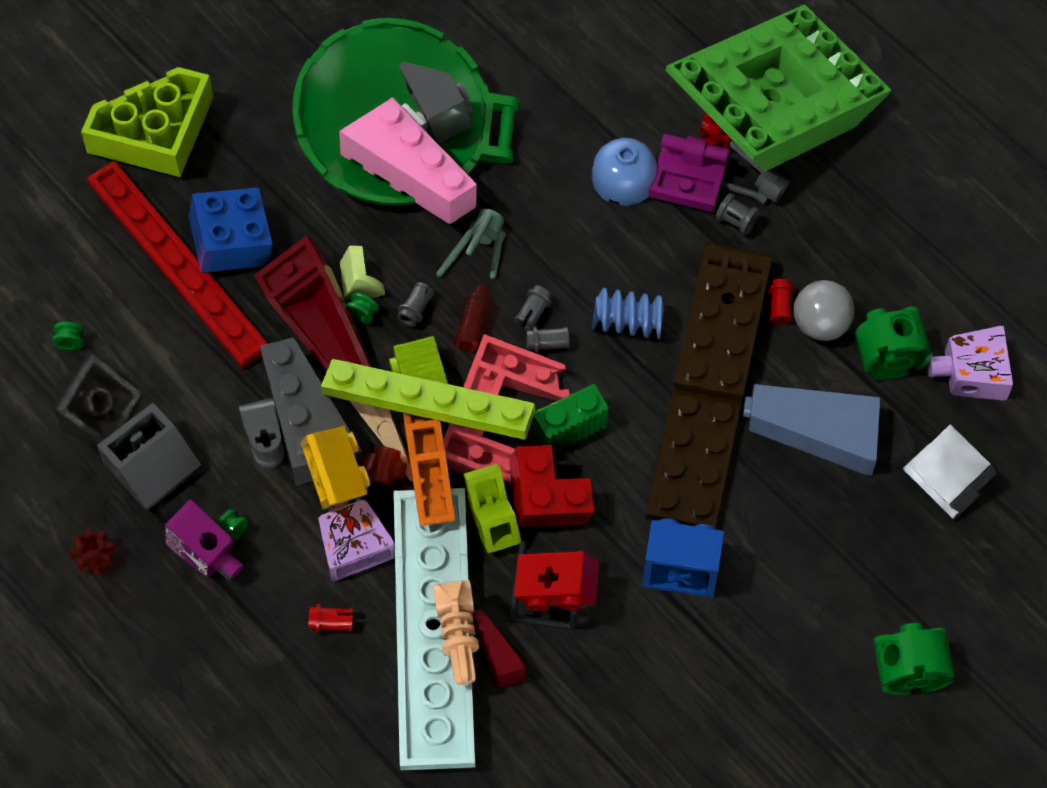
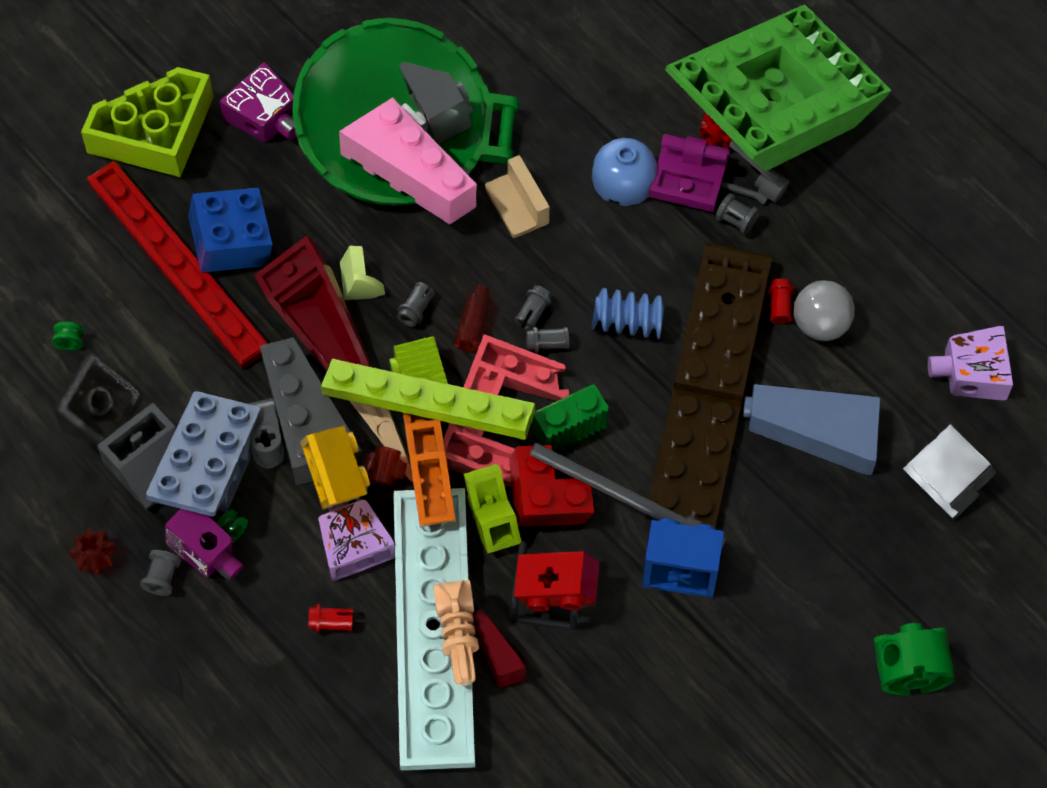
(160, 572): none -> dark grey bush
(205, 455): none -> sand blue bracket
(260, 106): none -> magenta torso
(362, 308): green bush -> none
(484, 231): sand green plant -> none
(518, 199): none -> tan panel
(608, 487): none -> dark grey bar
(893, 343): green brick -> none

